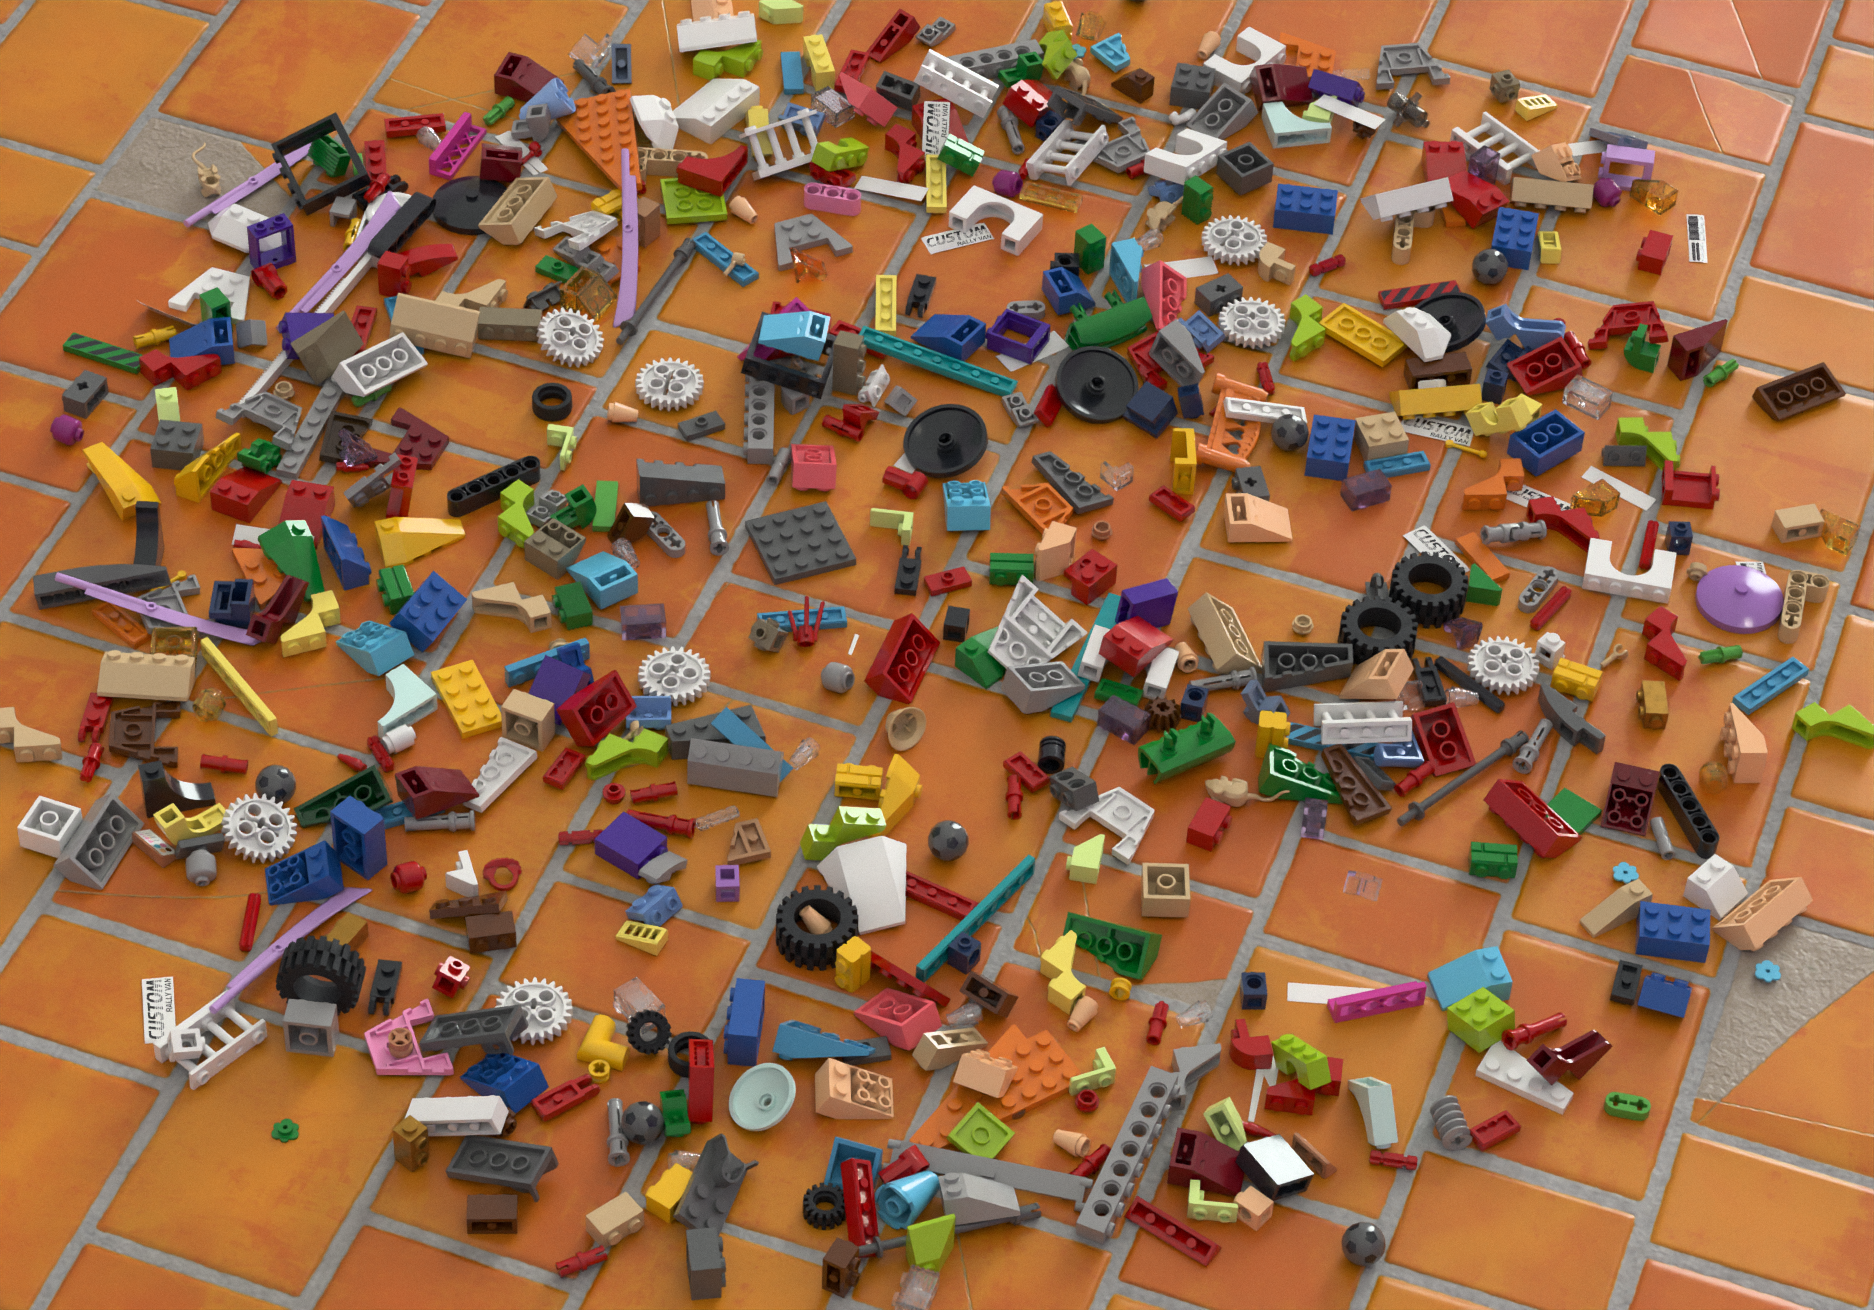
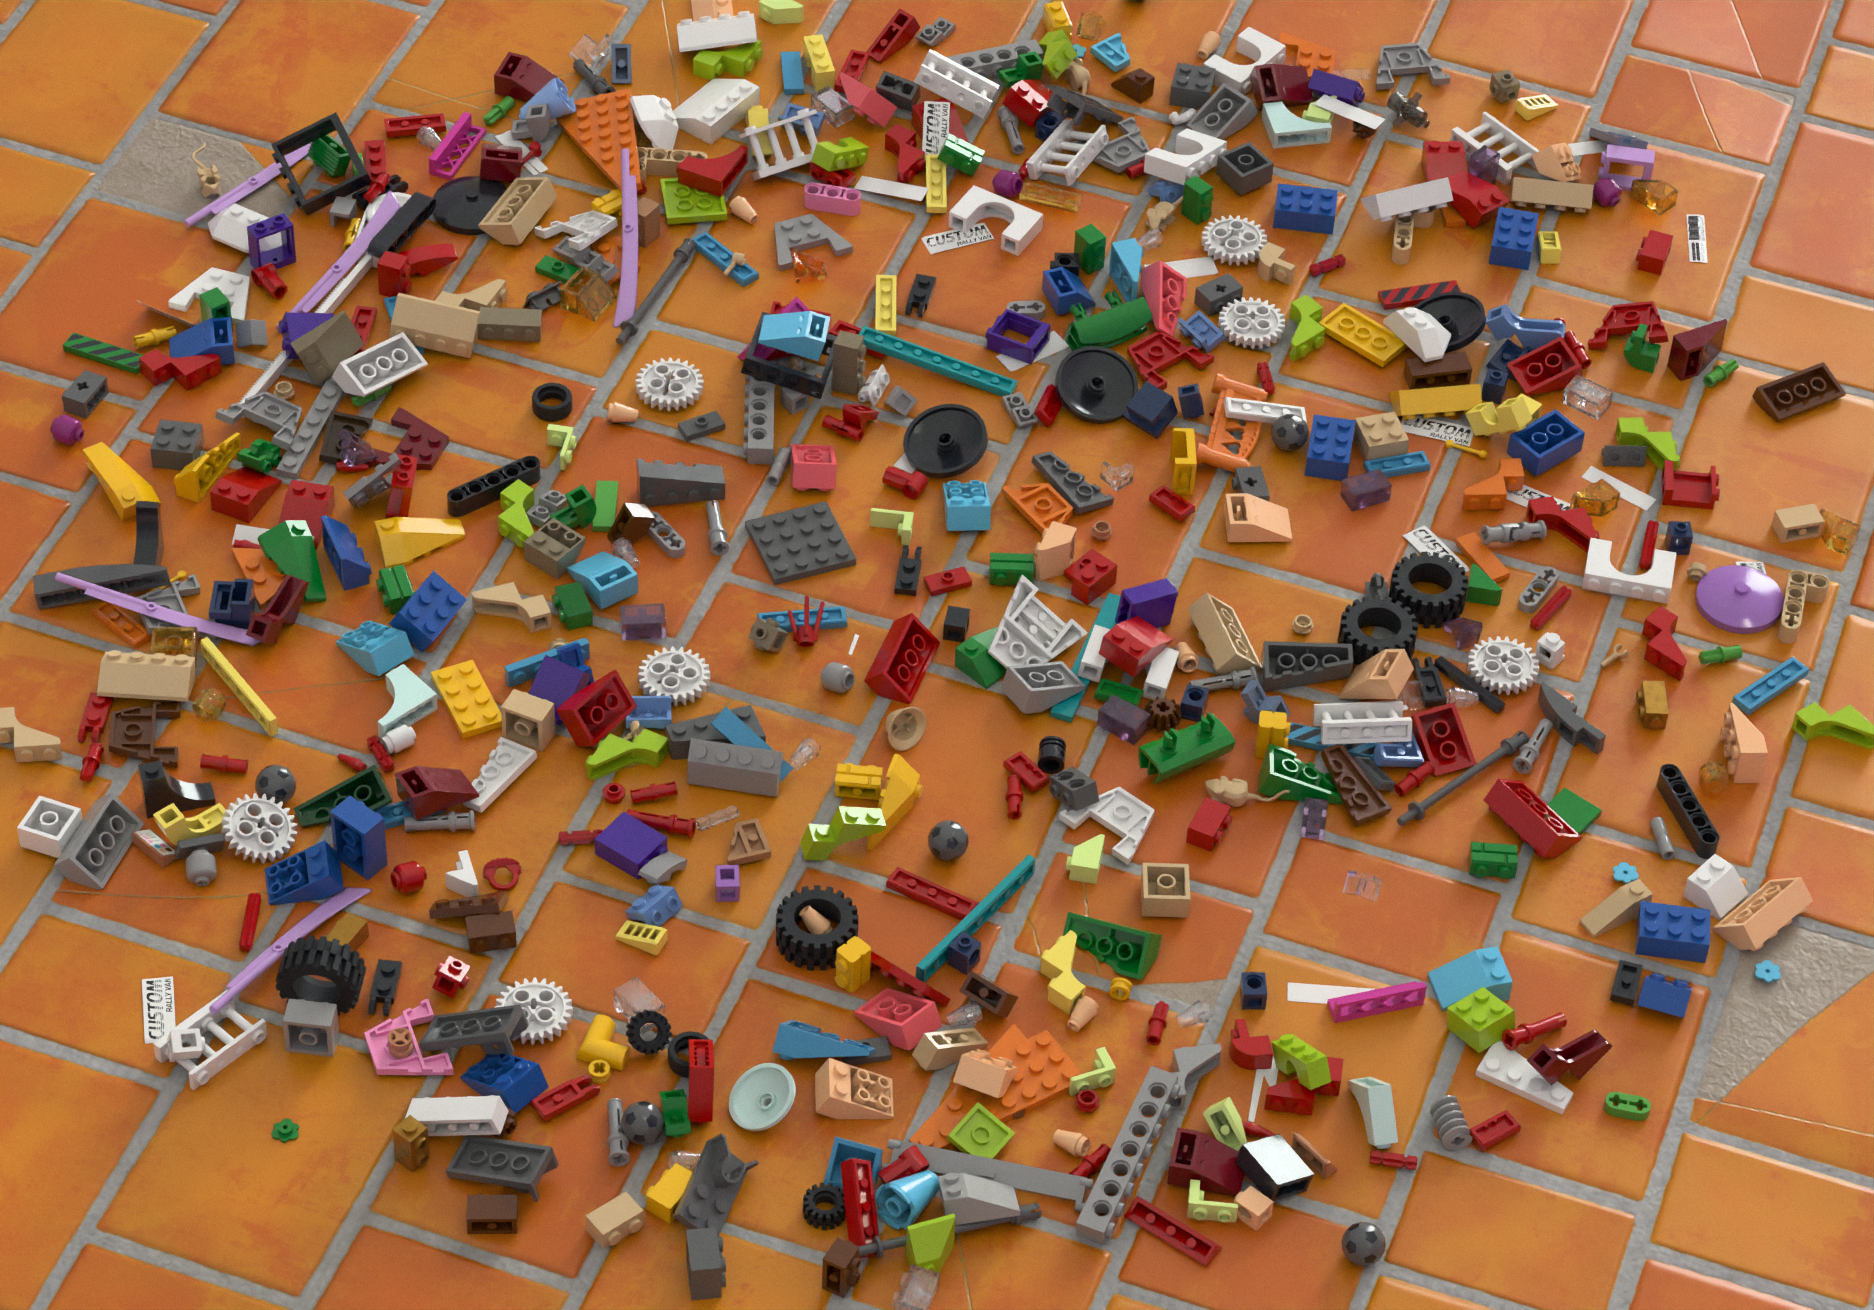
(167, 404): yellowish green slope -> none
(310, 631): light yellow arch -> none
(564, 768): red plate -> none
(570, 337): white gear -> none
(581, 1261): red pin -> none
(744, 1022): blue brick -> none
(873, 877): white wedge -> none
(952, 335): blue slope -> none
(1177, 354): light grey slope -> none
(1431, 383): white tile -> none
(1489, 266): dark grey piece -> none
(1576, 679): yellow brick -> none
(1630, 799): dark red slope -> none

